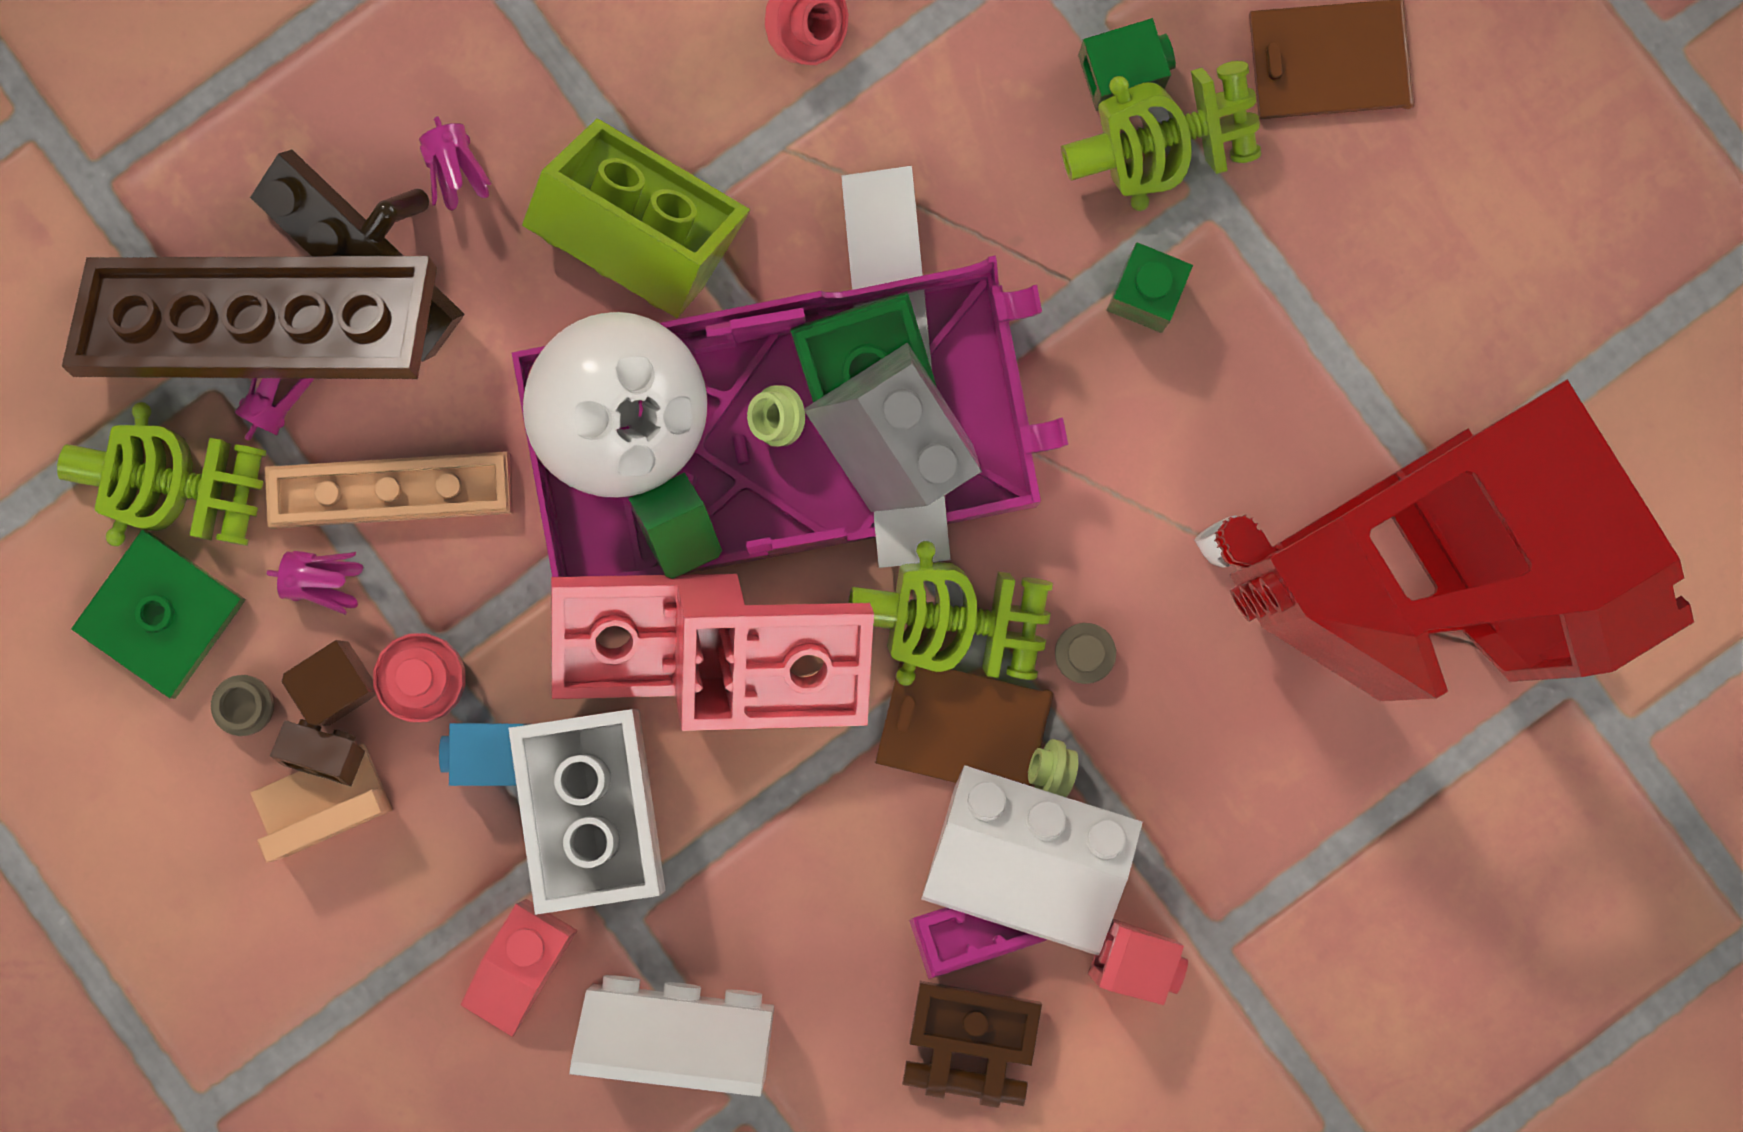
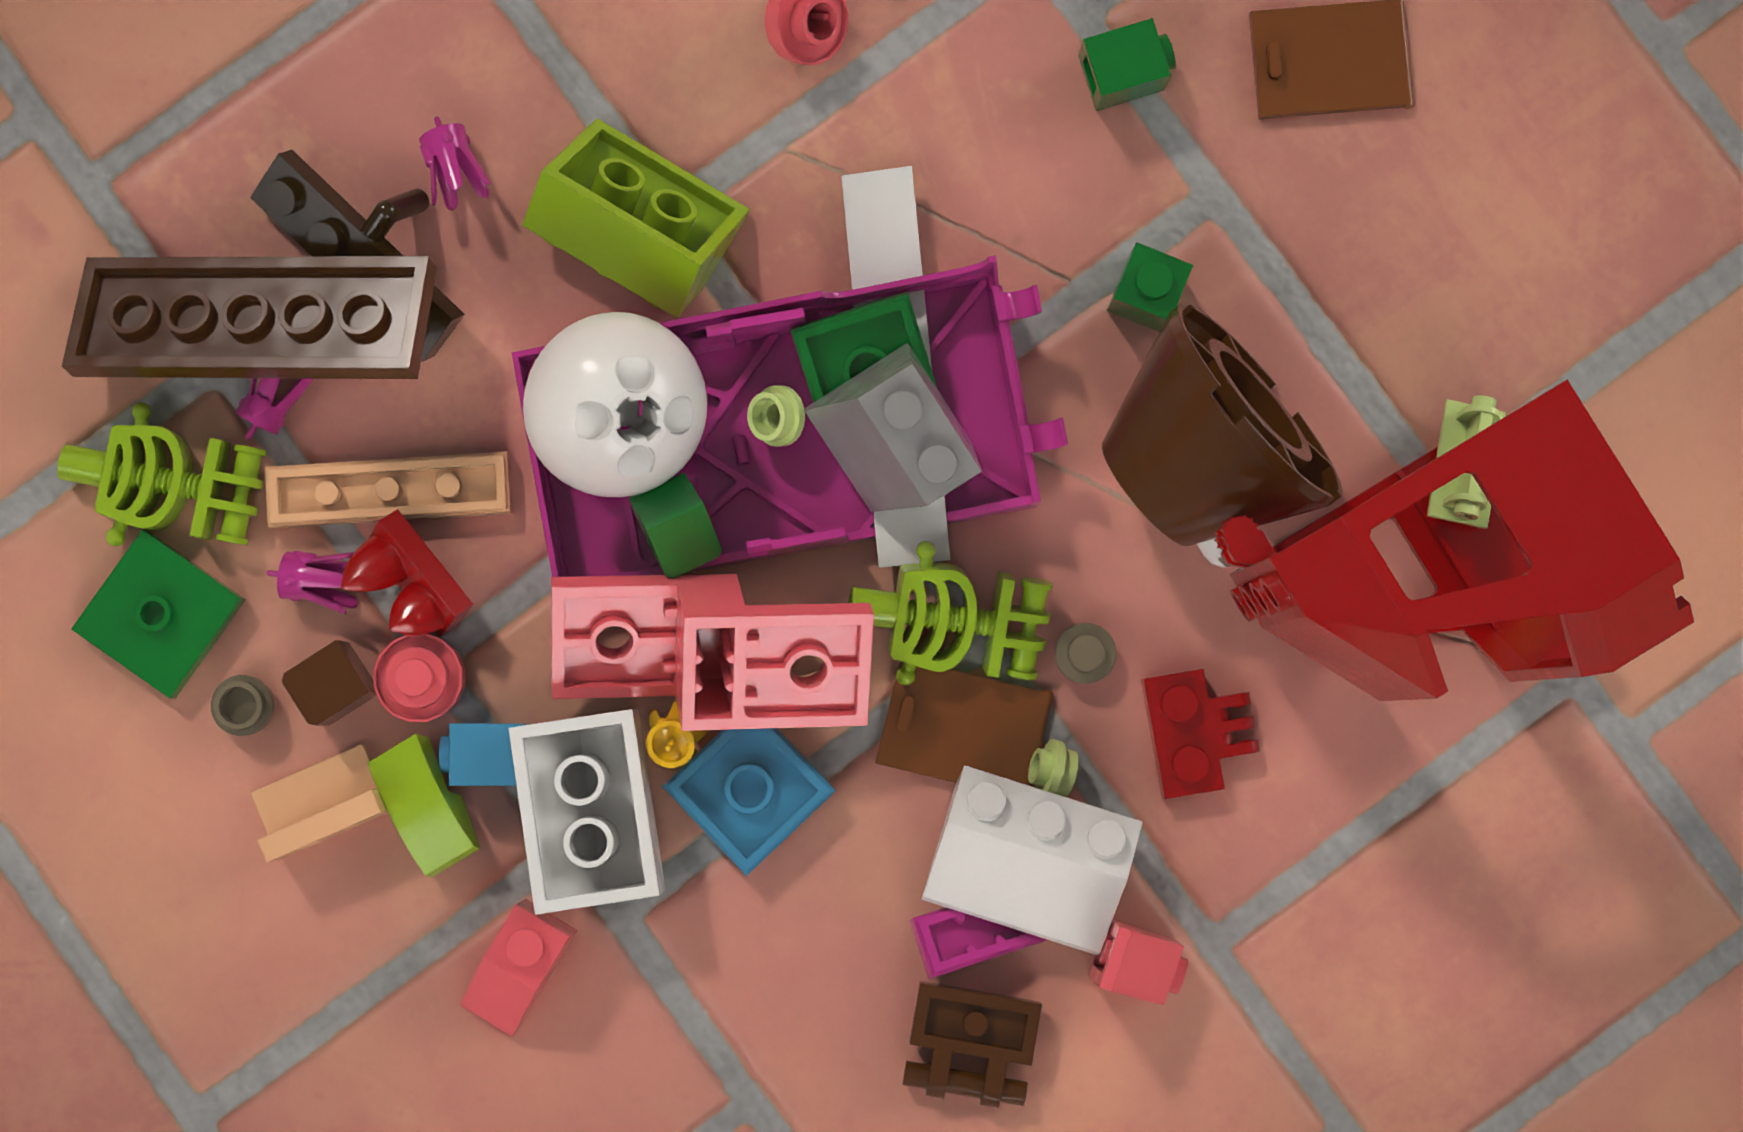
(317, 752): reddish brown piece -> none
(398, 555): none -> red tile
(421, 807): none -> lime slope
(666, 741): none -> yellow piece
(673, 1036): white slope -> none
(749, 792): none -> dark azure plate
(1156, 173): lime torso -> none
(1193, 732): none -> red hinge
(1212, 438): none -> reddish brown cone
(1462, 497): none -> yellowish green hinge

